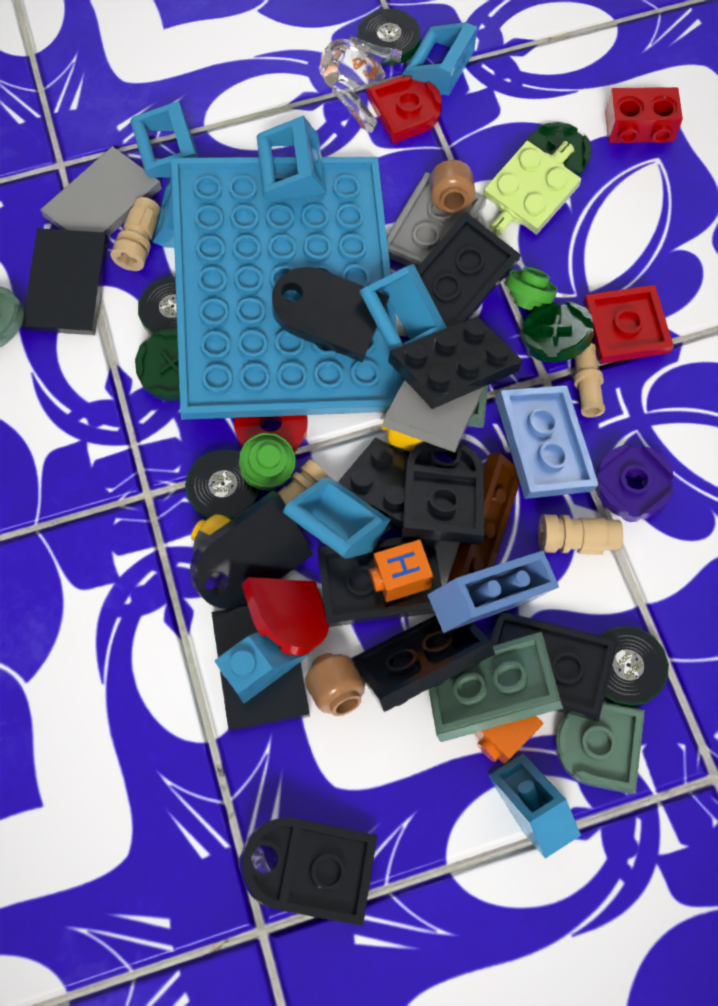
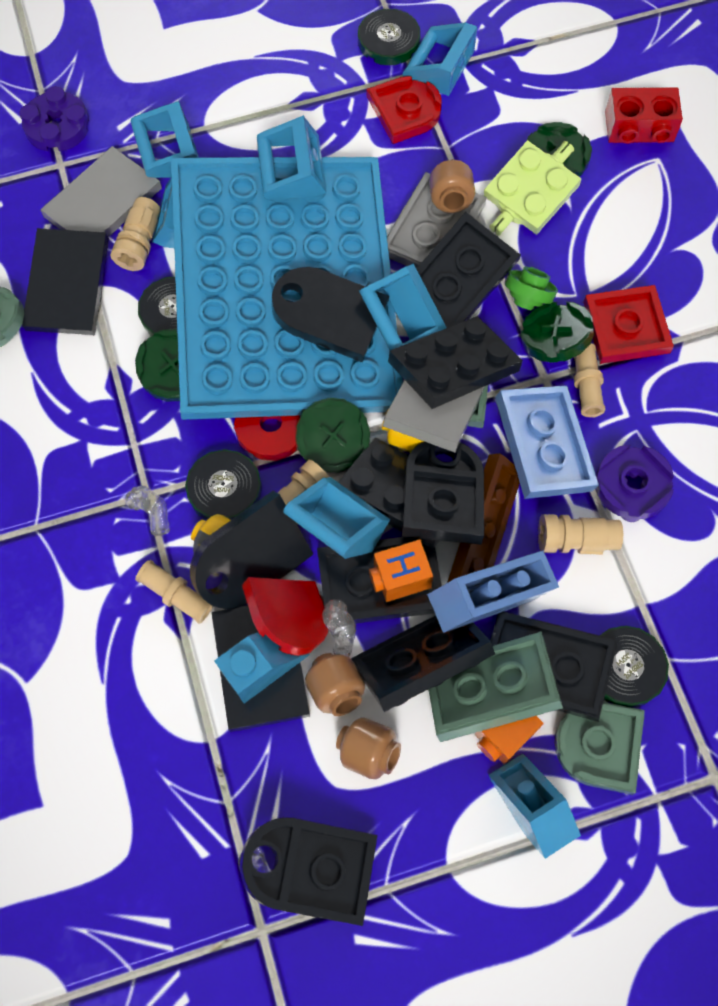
(49, 106): none -> dark purple plate
(155, 506): none -> clear arm
(173, 591): none -> tan pin
(266, 461): bright green plate -> none
(332, 434): none -> dark green tile
(340, 625): none -> clear arm
(351, 65): clear piece -> none
(368, 748): none -> medium nougat head

